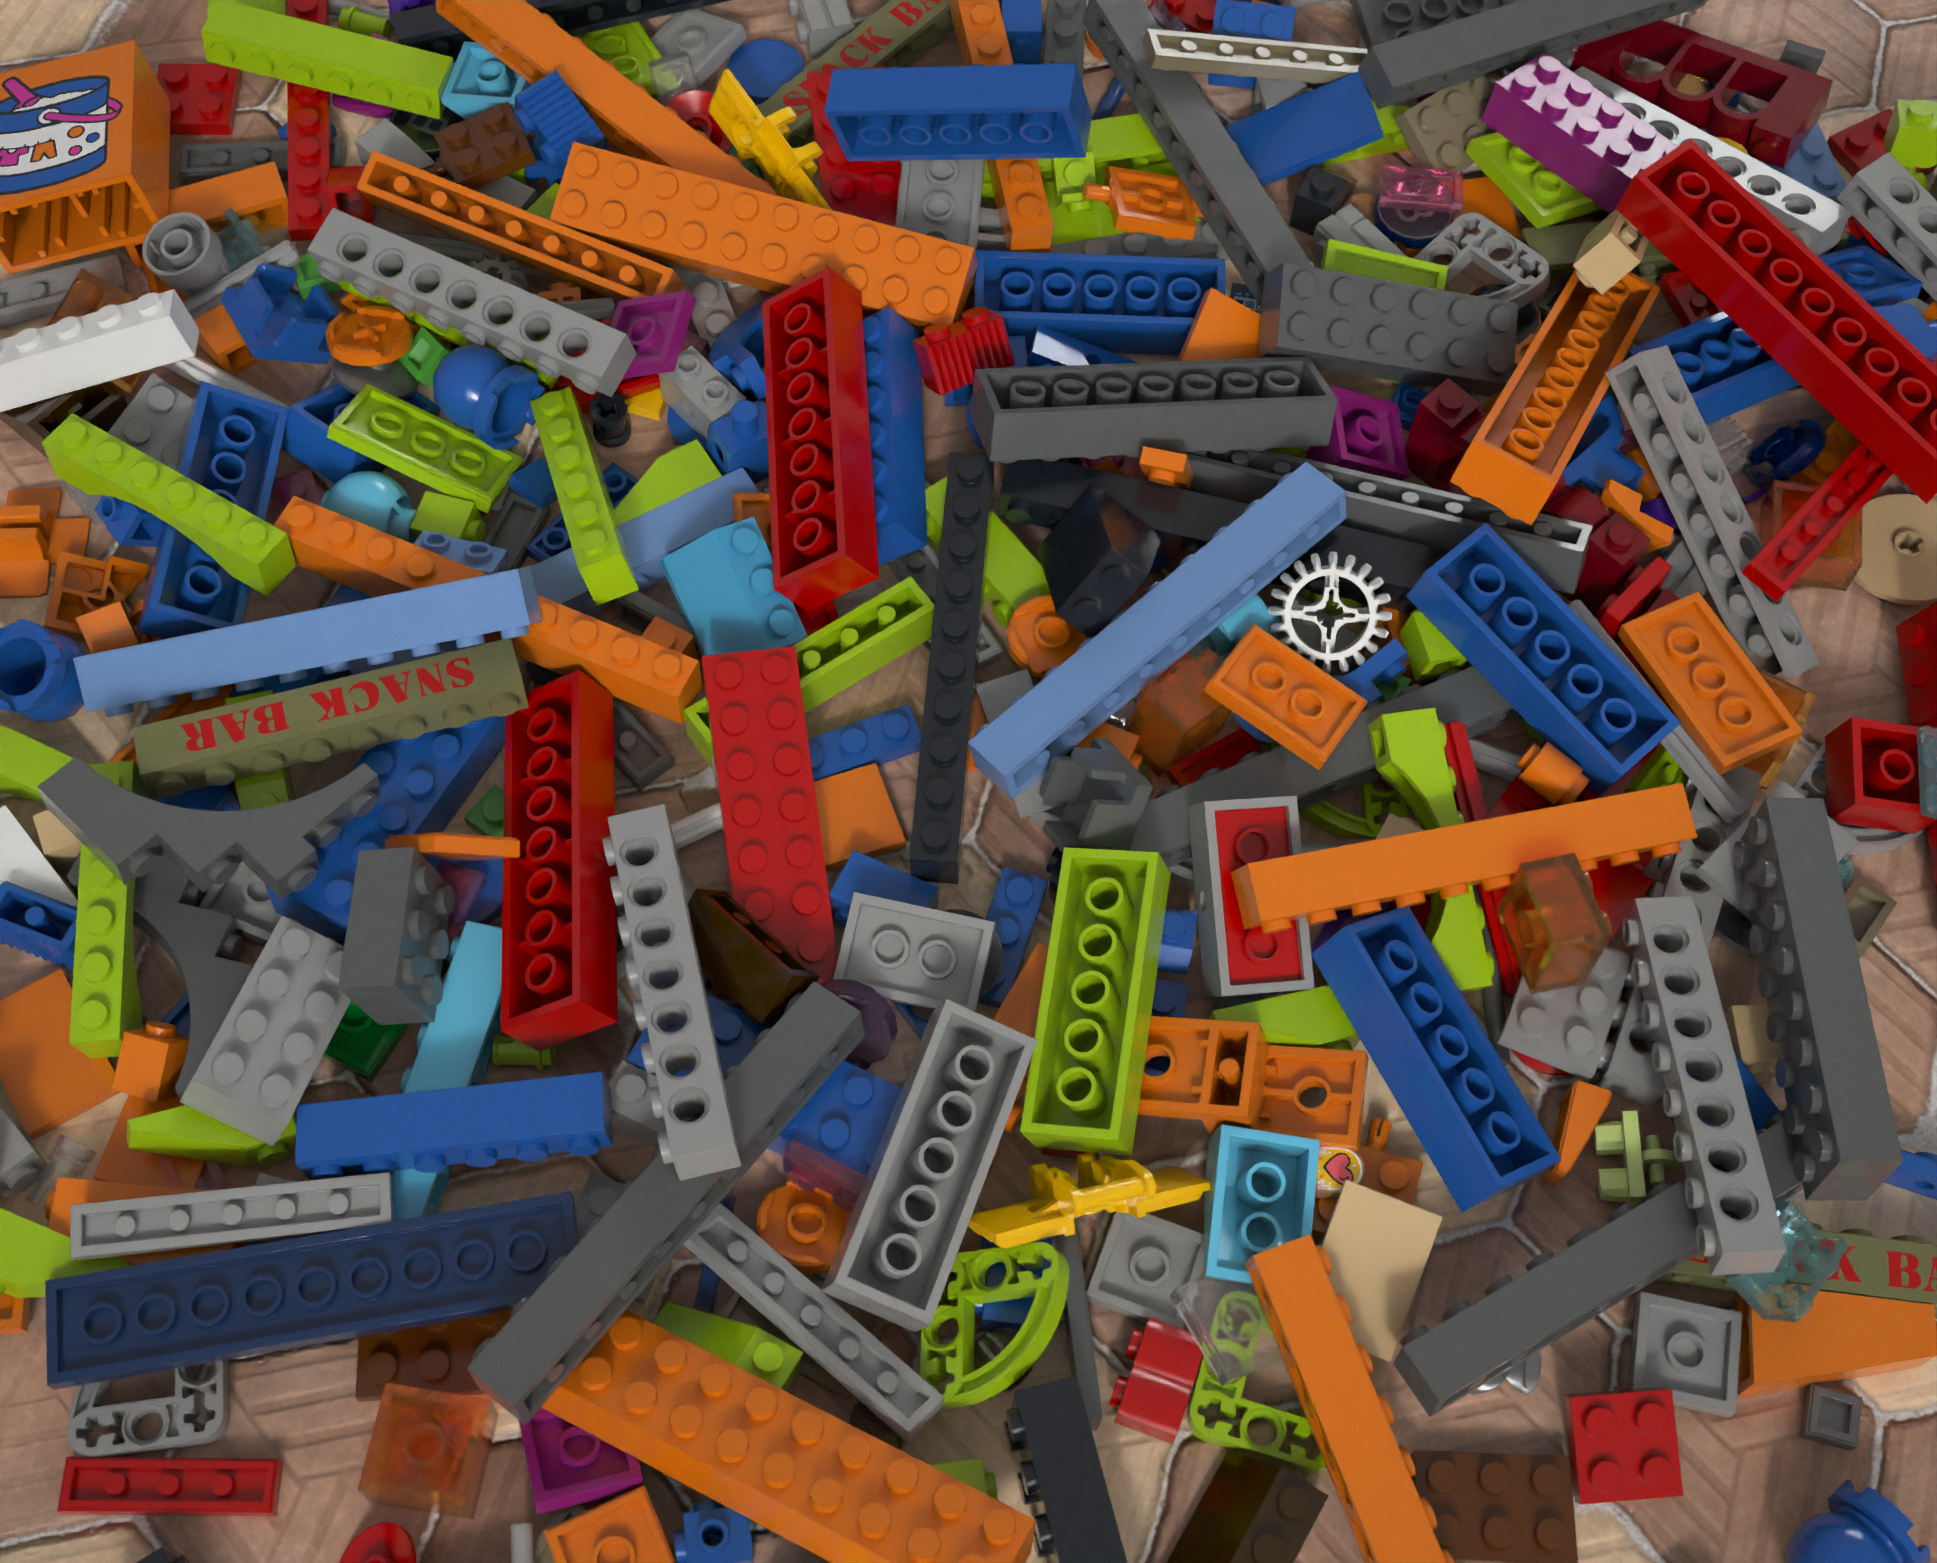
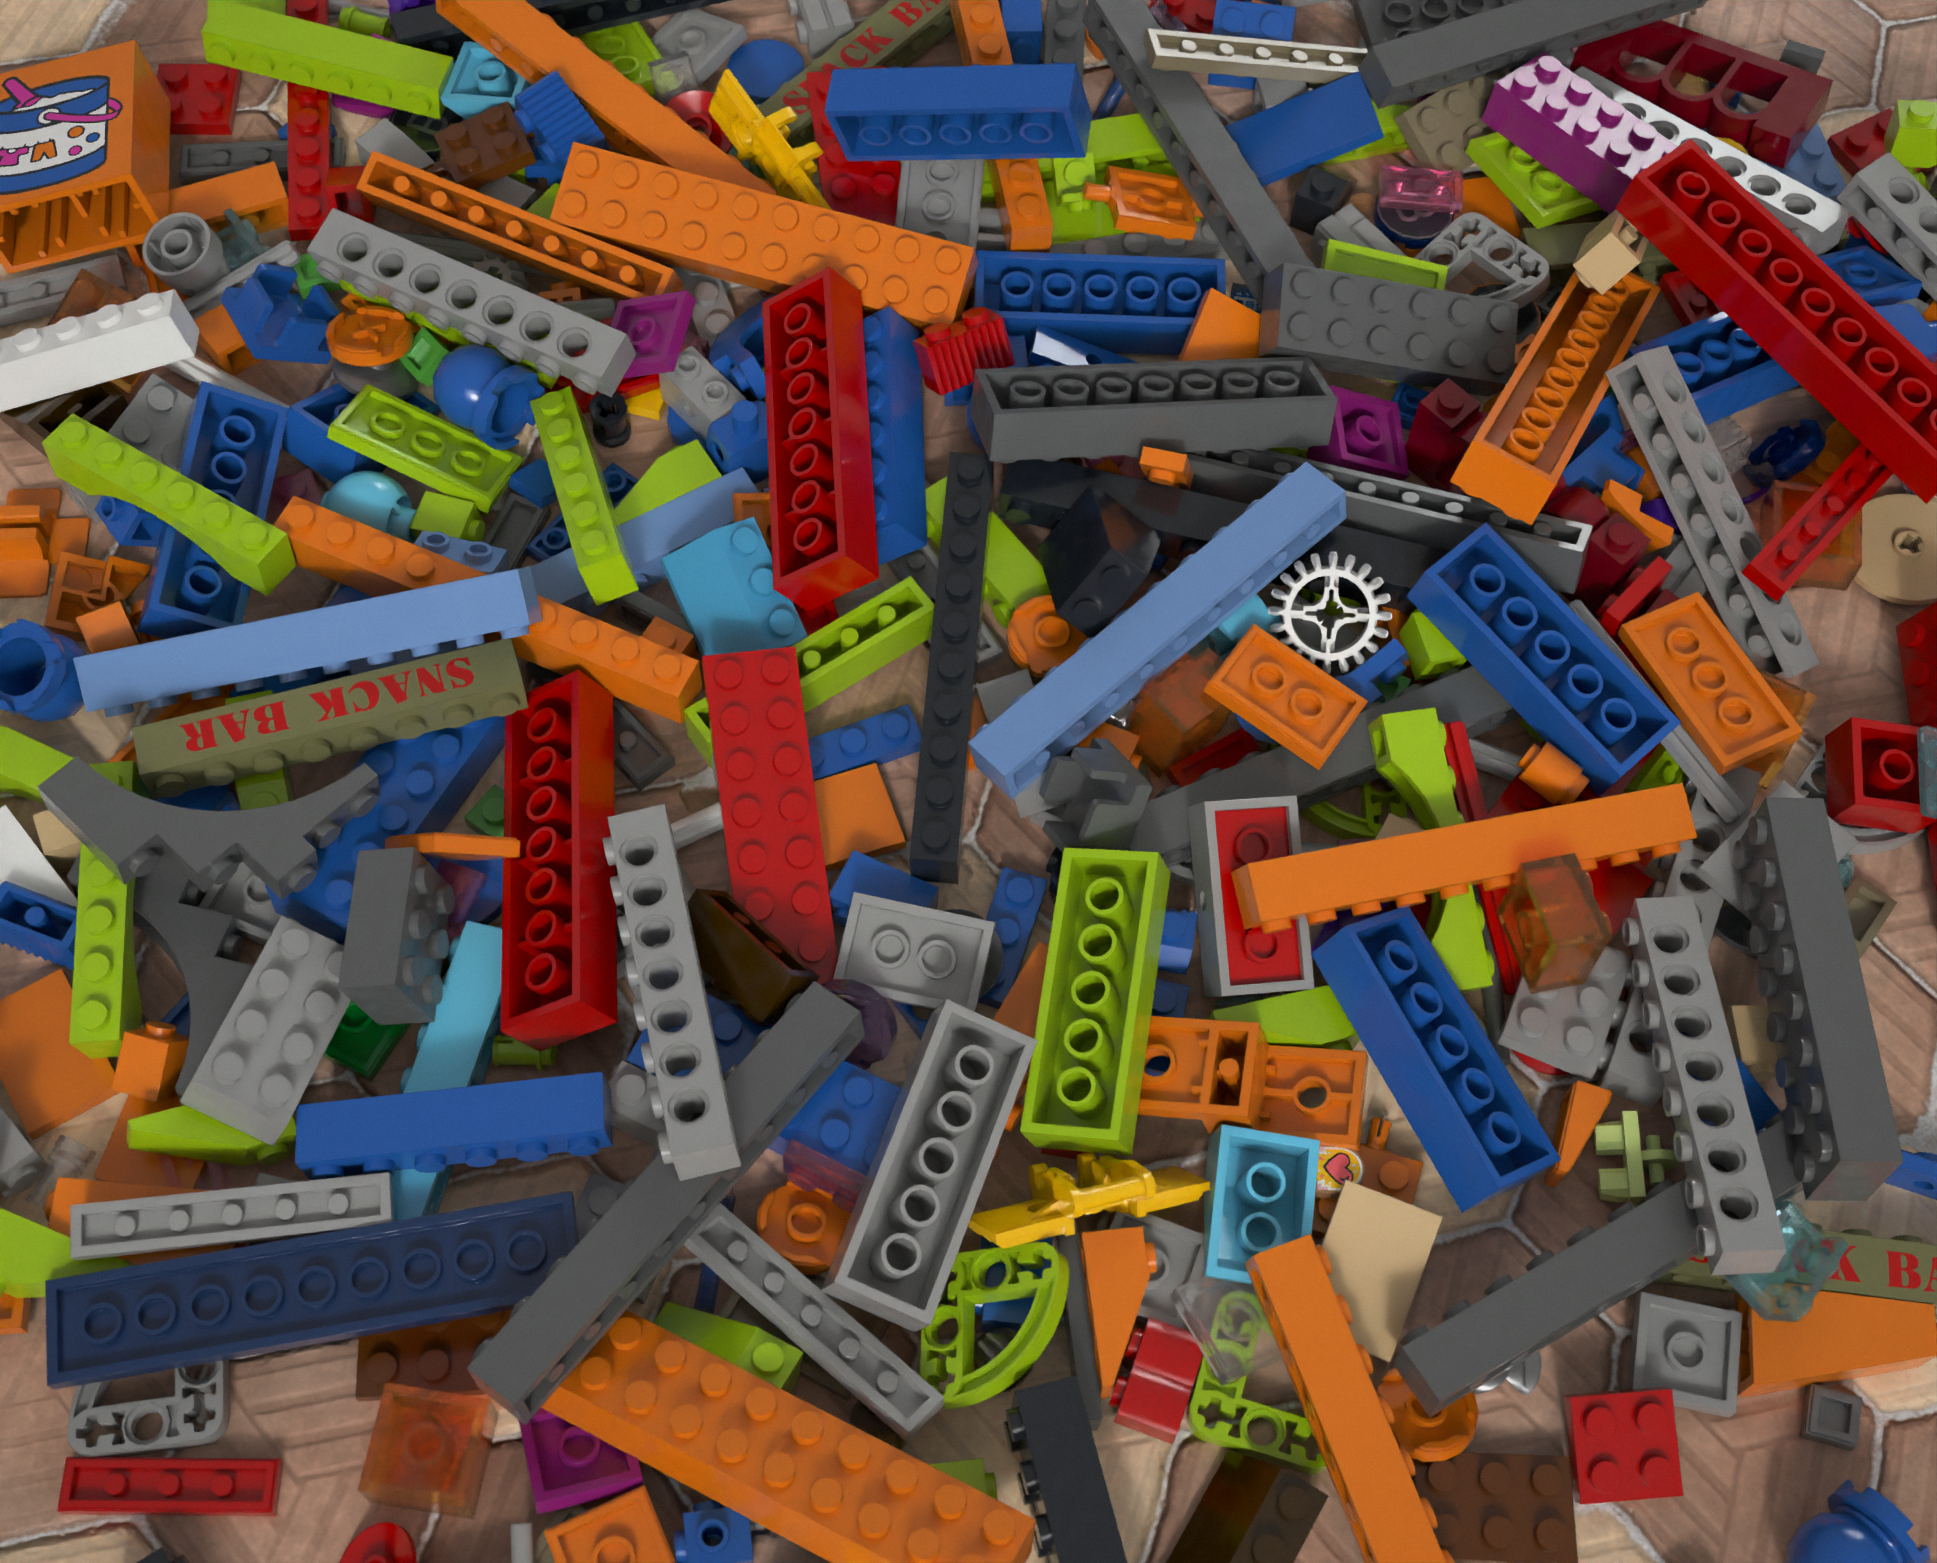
(1115, 1279): none -> orange slope
(1425, 1436): none -> orange tile

